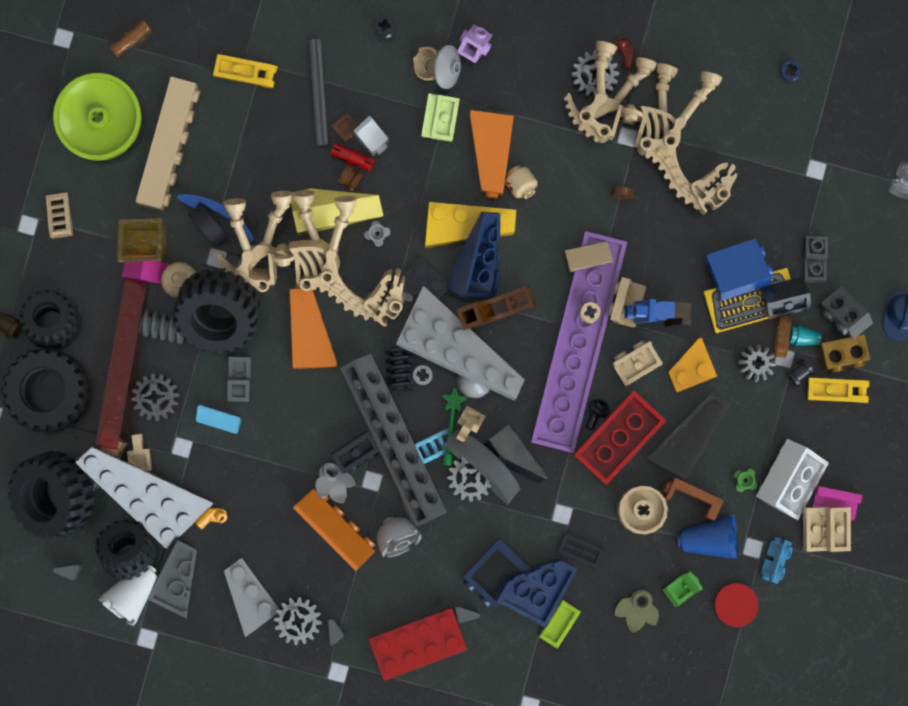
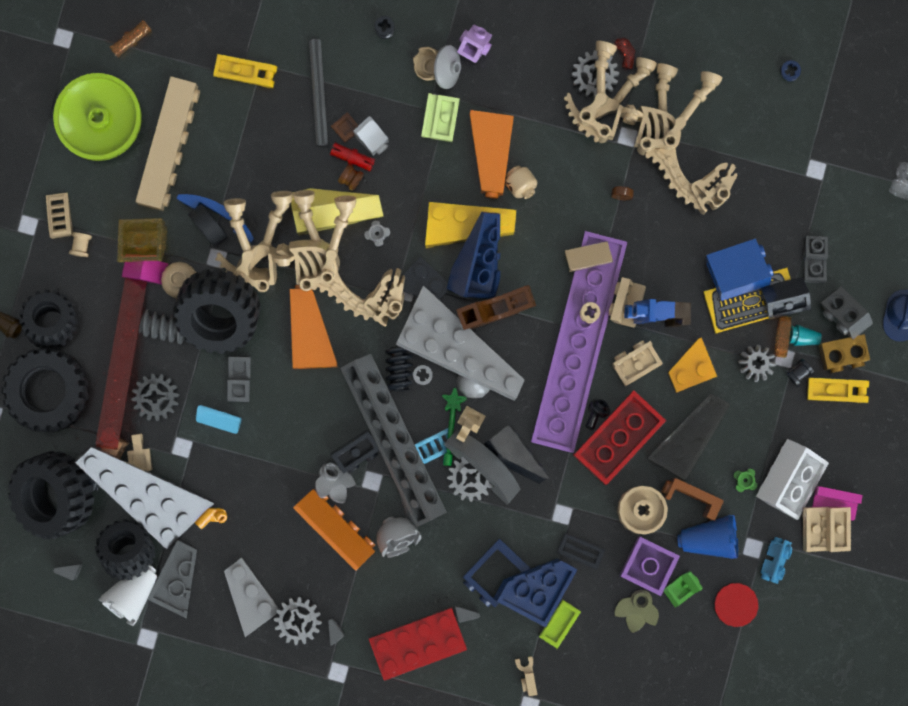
(80, 244): none -> tan bush
(528, 682): none -> tan plate
(649, 565): none -> medium lavender brick

